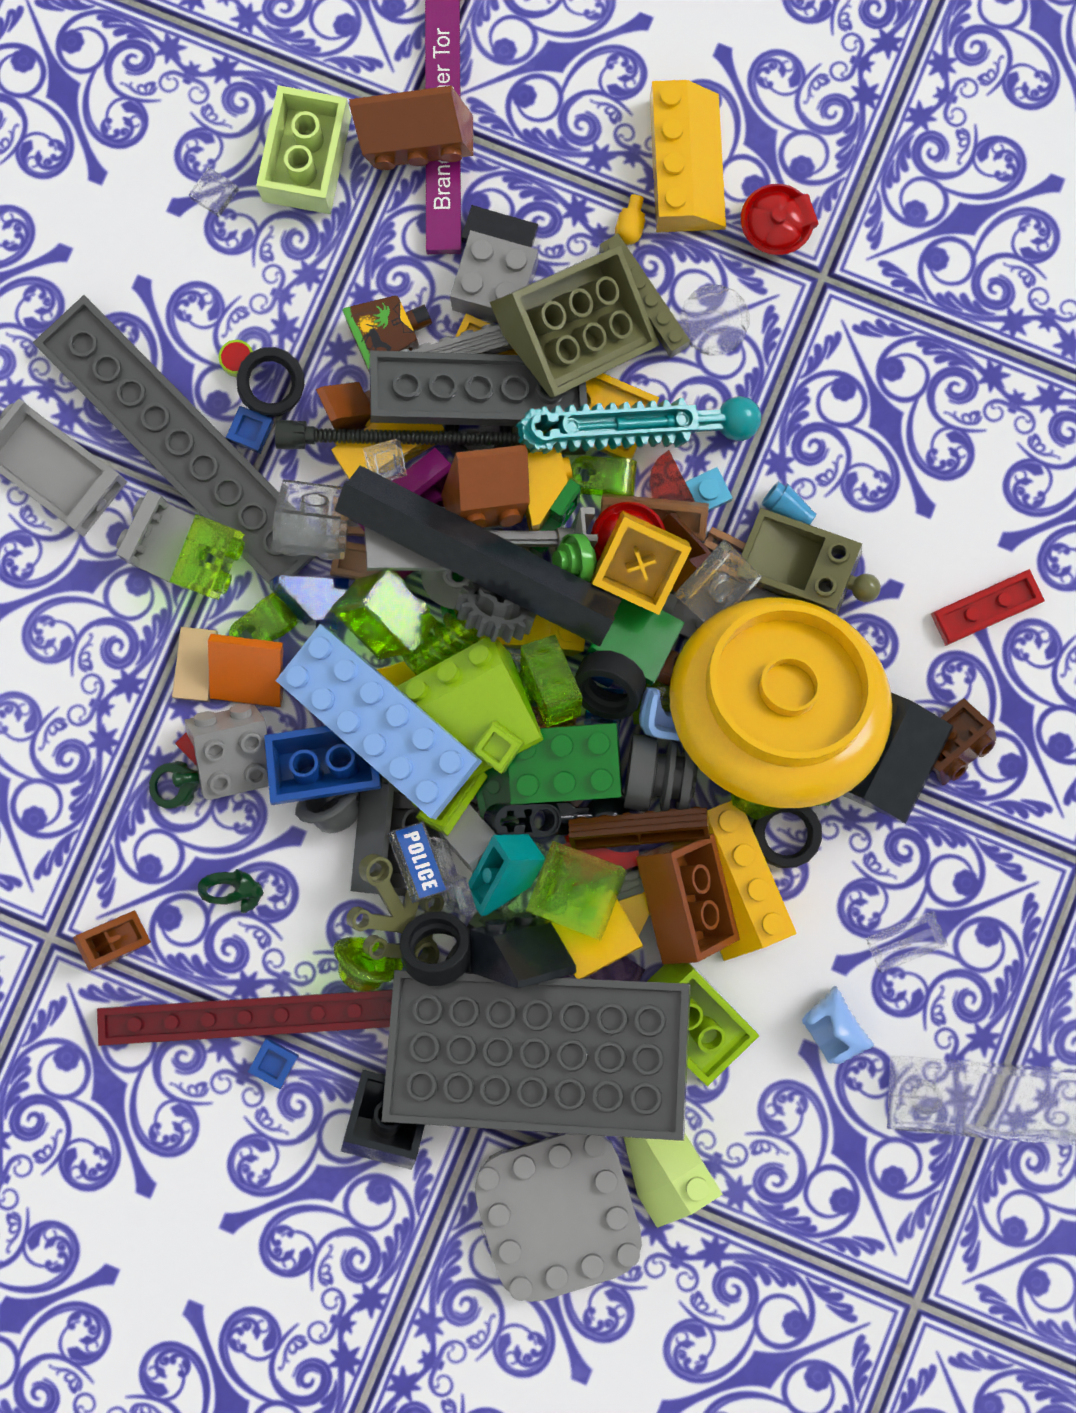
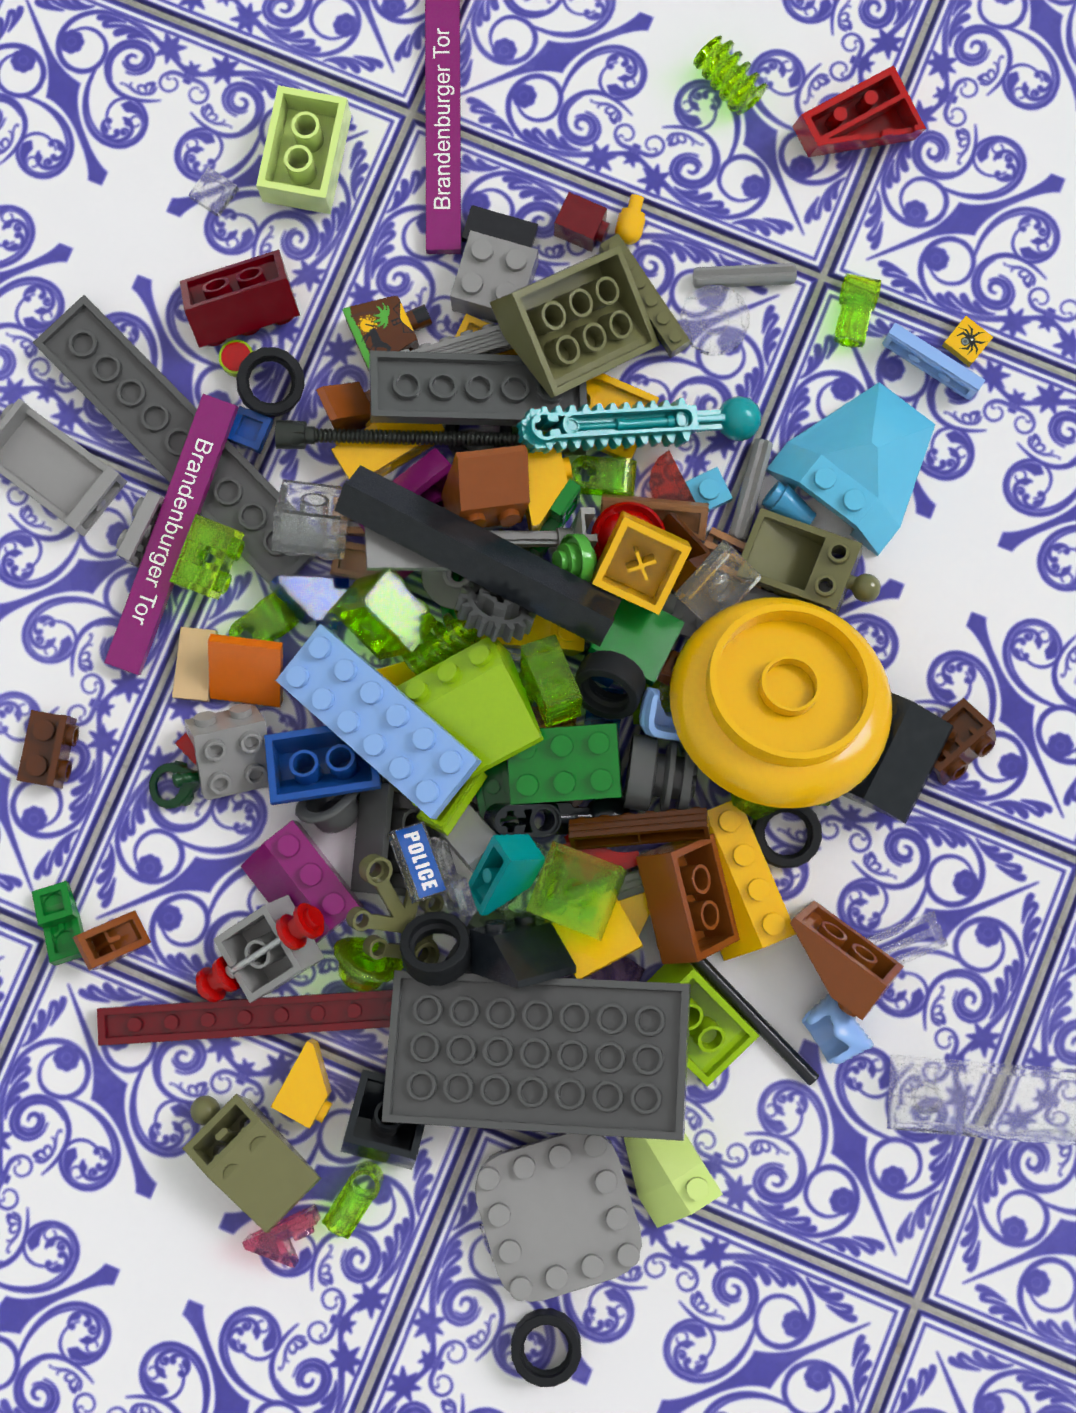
(48, 749): none -> reddish brown bracket
(60, 921): none -> green slope
(181, 503): none -> magenta tile
(238, 299): none -> dark red slope
(244, 887): dark green piece -> none
(257, 1164): none -> olive slope
(264, 951): none -> light grey brick
(273, 1063): blue plate -> none
(277, 1244): none -> clear pink slope
(296, 867): none -> magenta slope
(306, 1088): none -> yellow slope
(353, 1201): none -> clear neon green piece
(386, 459): clear tile -> none
(413, 127): dark orange slope -> none
(498, 747): lime tile -> none
(553, 1376): none -> black tyre
(581, 222): none -> dark red brick
(686, 157): yellow slope -> none
(728, 76): none -> clear neon green piece
(745, 275): none -> light grey axle
(750, 489): none -> light grey axle
(752, 1016): none -> black piece
(778, 219): red piece -> none
(846, 961): none -> dark orange slope
(857, 301): none -> clear neon green piece
(860, 463): none -> medium azure wedge
(861, 117): none -> red wedge
(933, 362): none -> light blue tile
(967, 341): none -> yellow tile
(987, 607): red tile -> none

